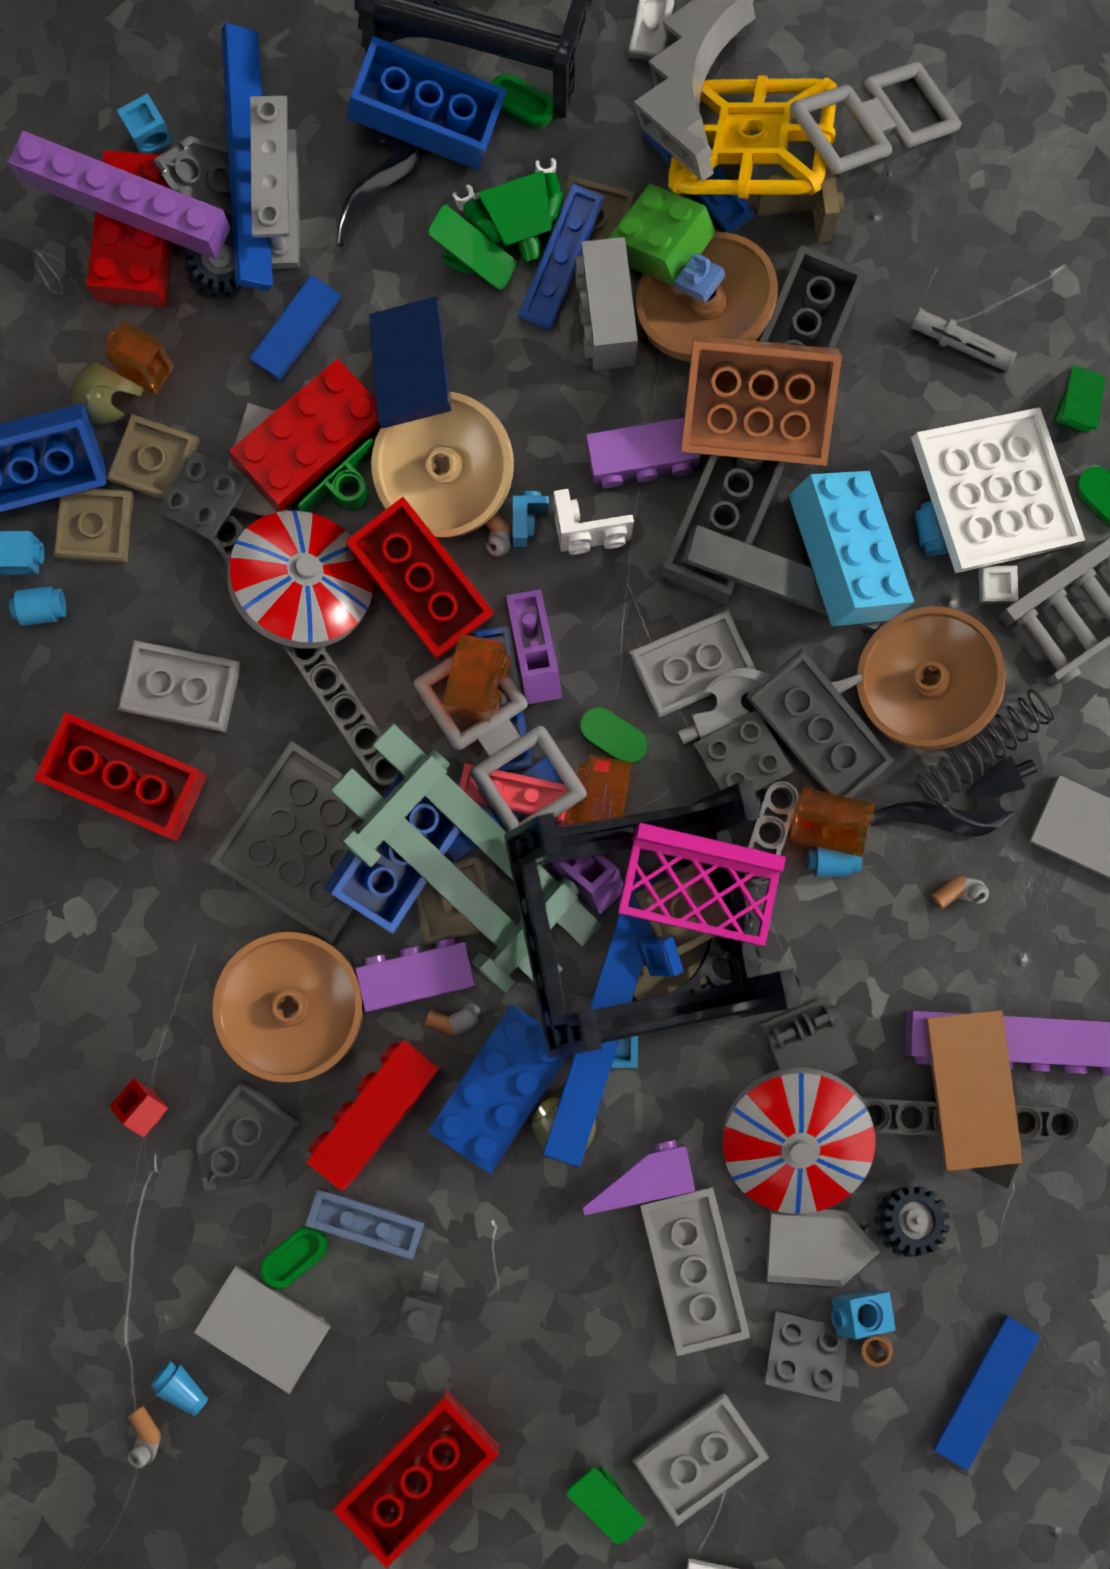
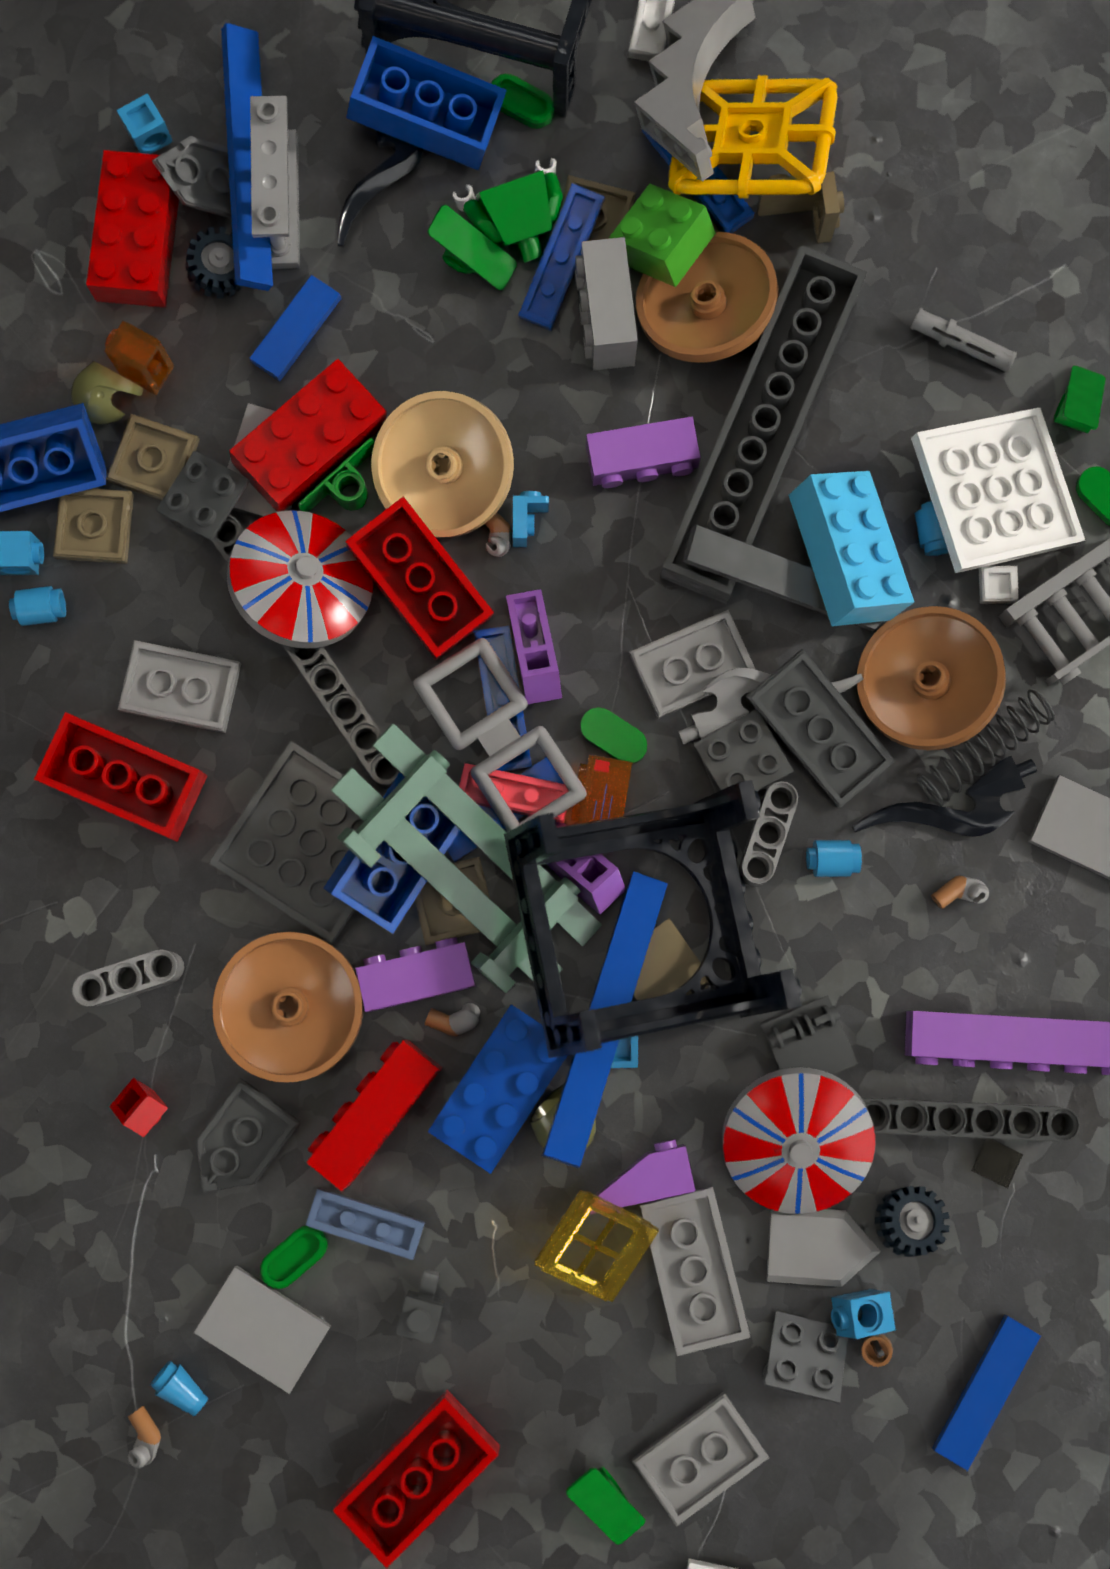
(110, 978): none -> light grey beam
(119, 195): medium lavender brick -> none
(409, 362): dark blue tile -> none
(476, 678): clear orange brick -> none
(568, 1229): none -> clear yellow piece
(579, 537): white bracket -> none
(661, 956): blue tile -> none
(677, 908): dark tan tile -> none
(699, 278): medium blue tile -> none
(707, 852): dark pink fence -> none
(760, 400): nougat slope -> none
(832, 821): clear orange brick -> none
(875, 117): light grey bar -> none
(973, 1090): medium nougat tile -> none

